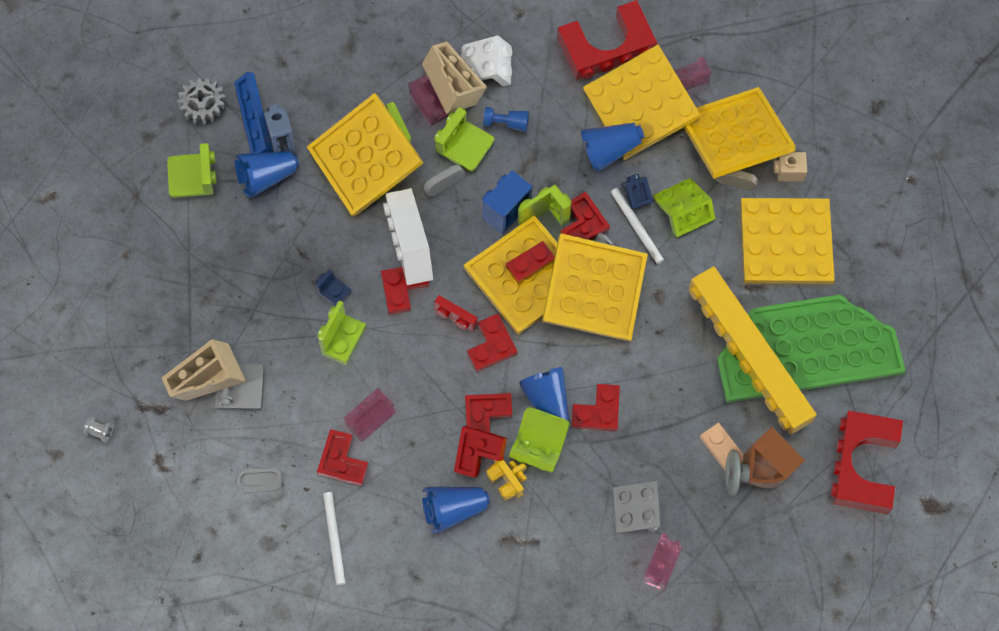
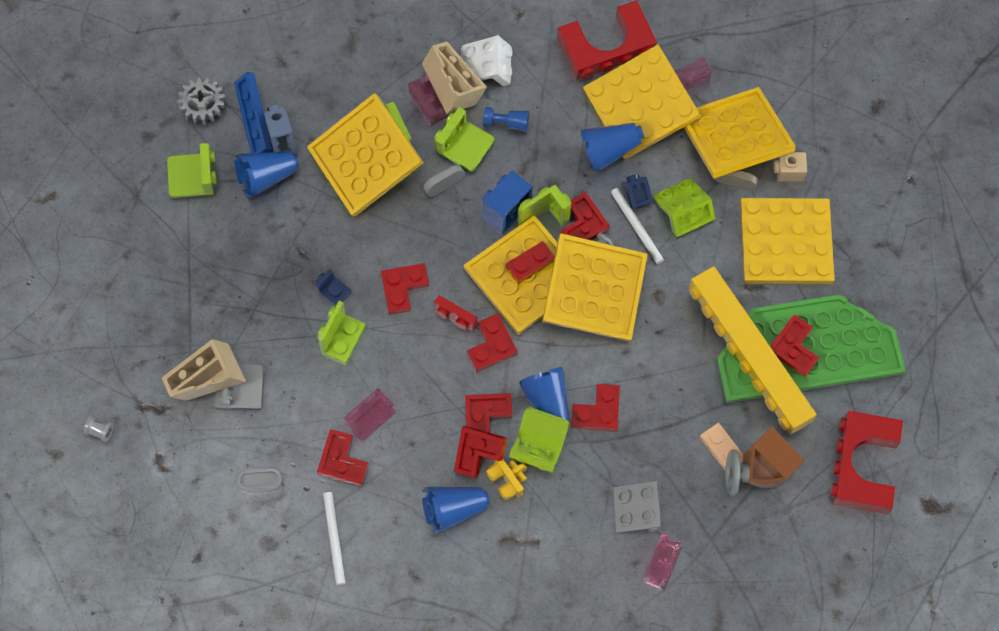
(408, 236): white wedge -> none
(789, 348): none -> red plate

